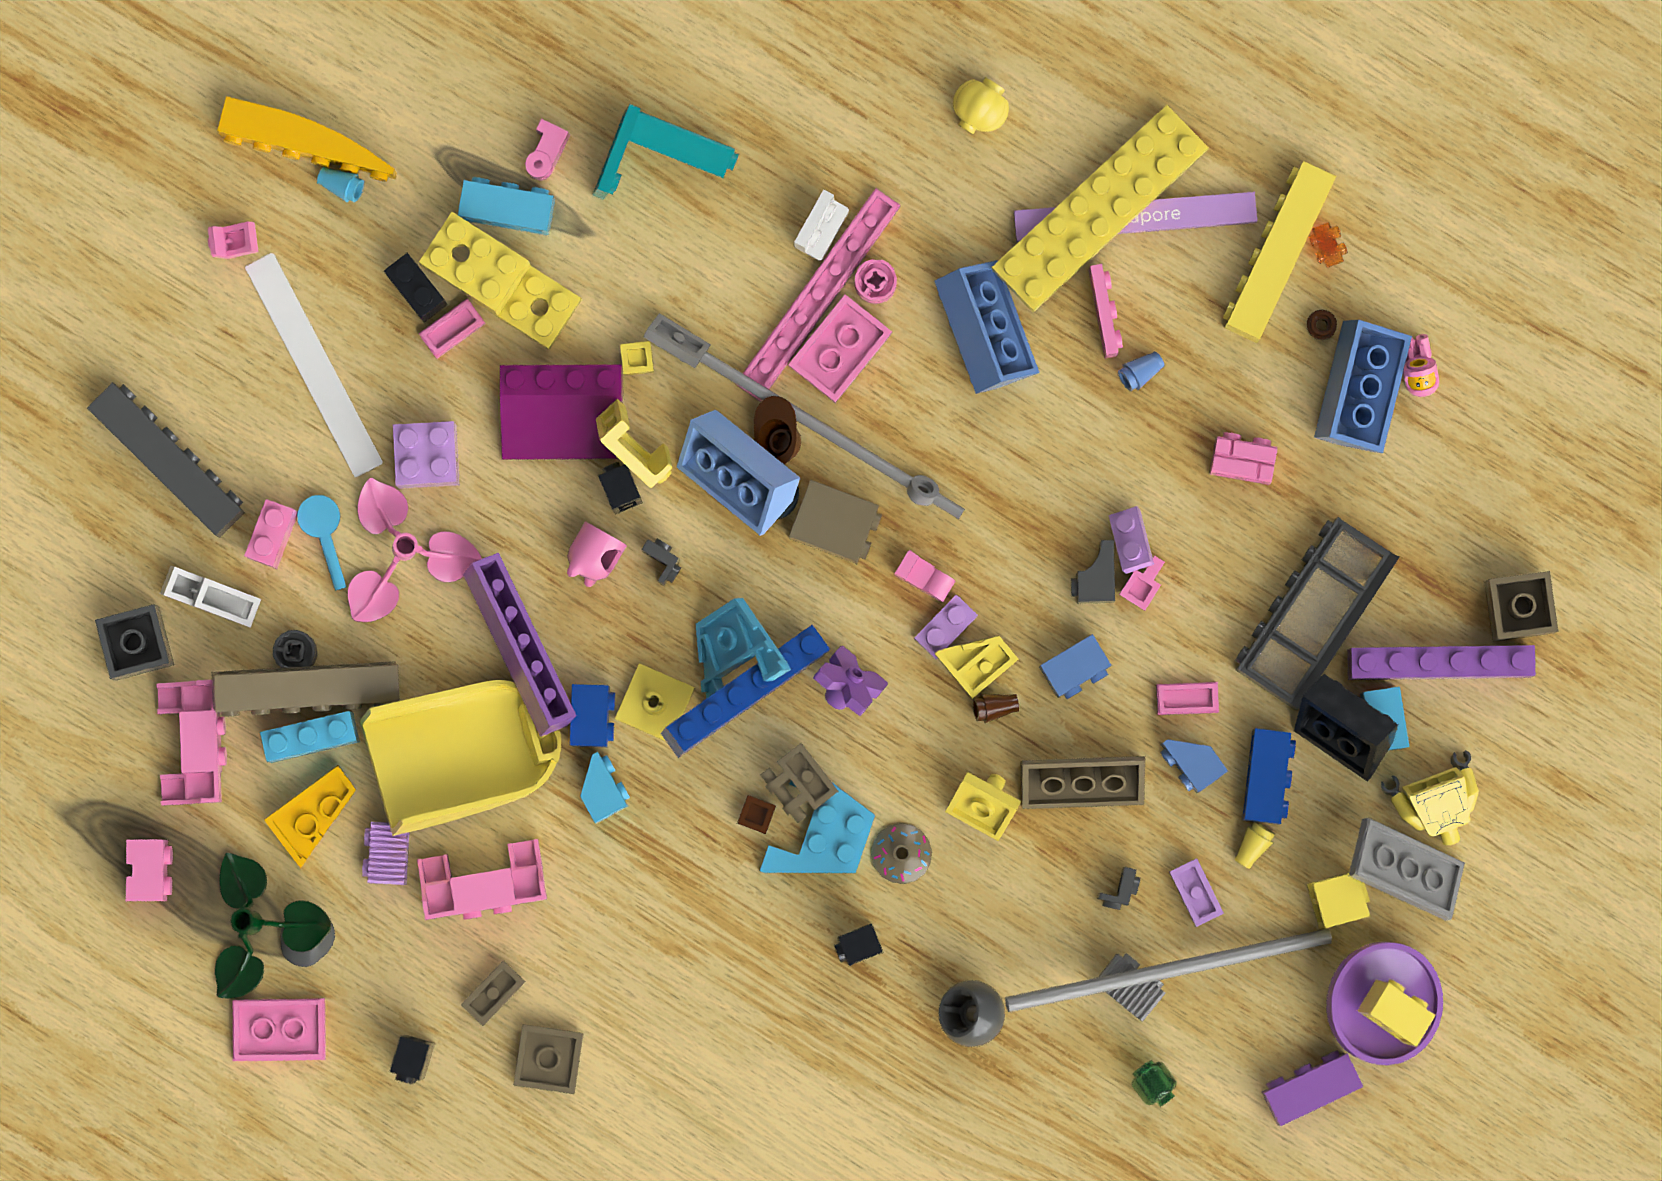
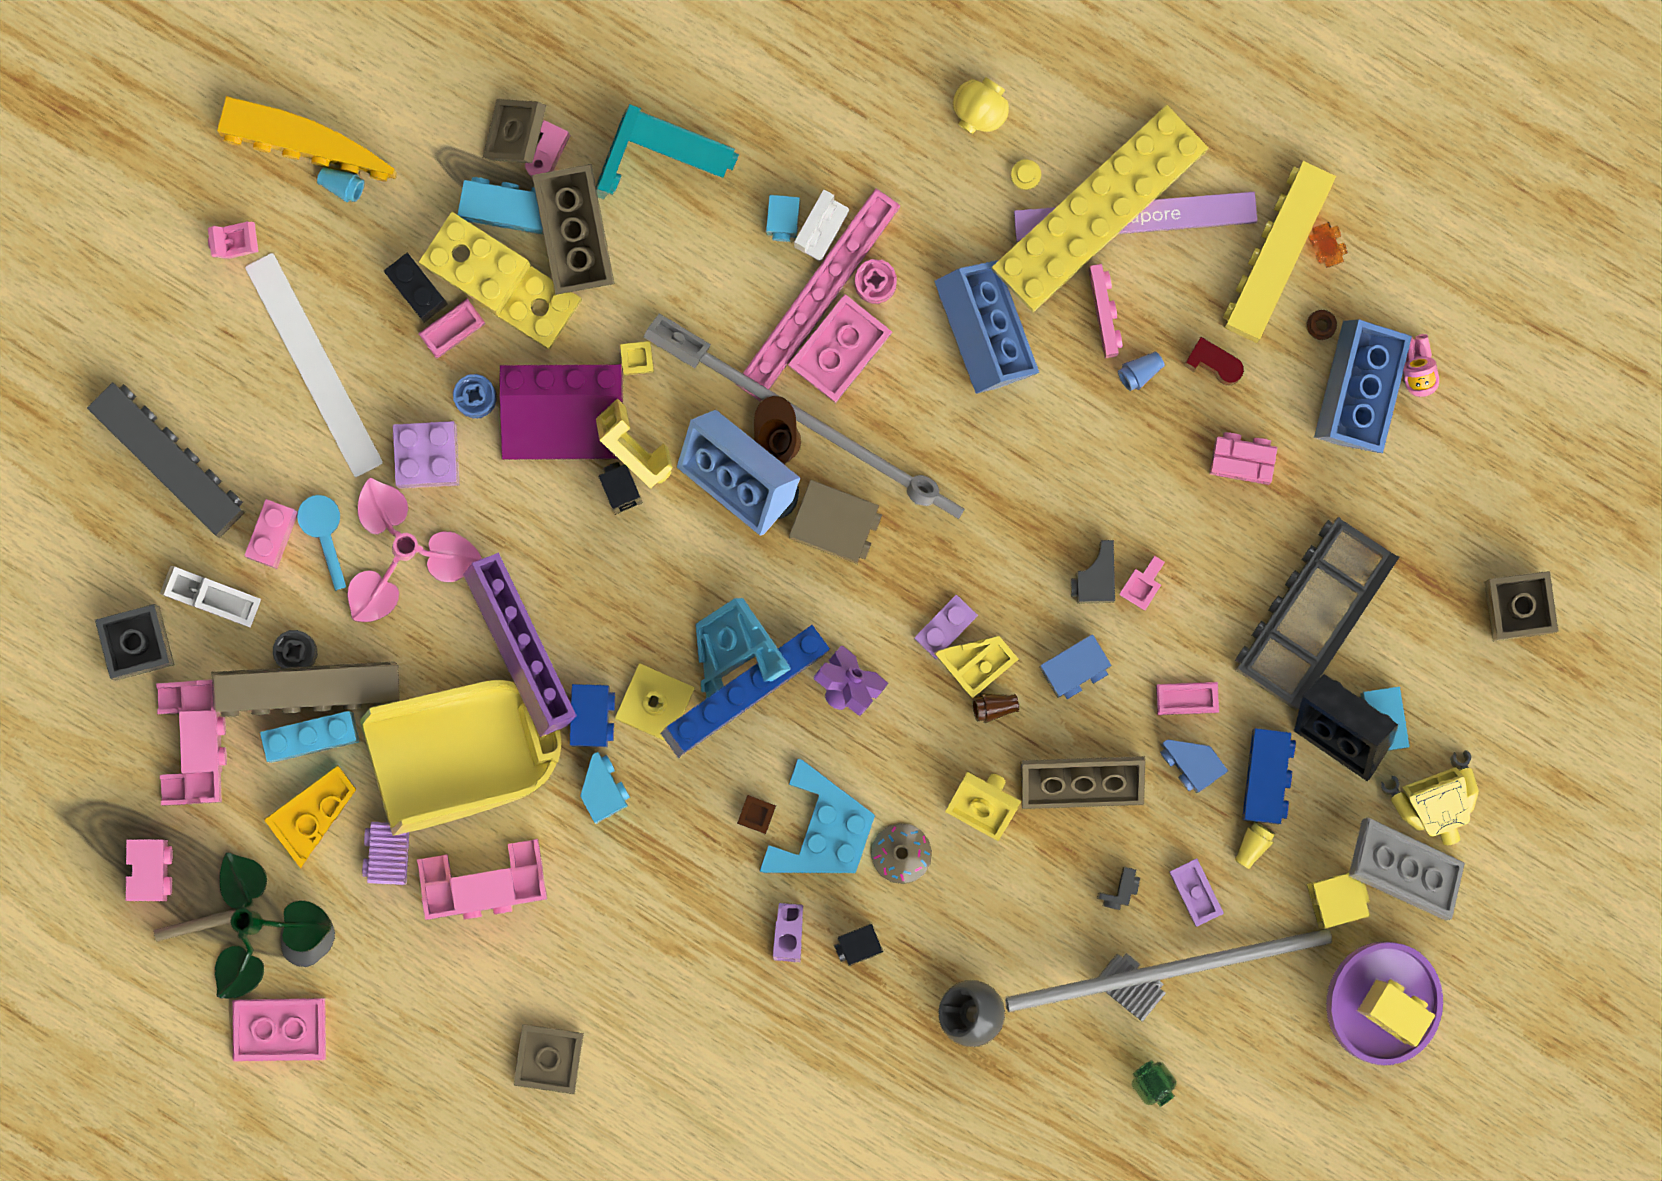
(193, 925): none -> dark tan bar
(411, 1059): black brick -> none
(474, 396): none -> medium blue wheel
(493, 993): dark tan plate -> none
(514, 131): none -> dark tan plate
(573, 229): none -> dark tan slope
(593, 554): bright pink piece -> none
(661, 552): dark grey bracket -> none
(783, 217): none -> medium azure brick
(788, 933): none -> lavender leg
(806, 776): dark tan plate -> none
(924, 576): bright pink leg -> none
(1026, 174): none -> light yellow plate
(1131, 539): lavender plate -> none
(1217, 361): none -> dark red leg
(1311, 1087): medium lavender brick -> none
(1441, 662): medium lavender brick -> none

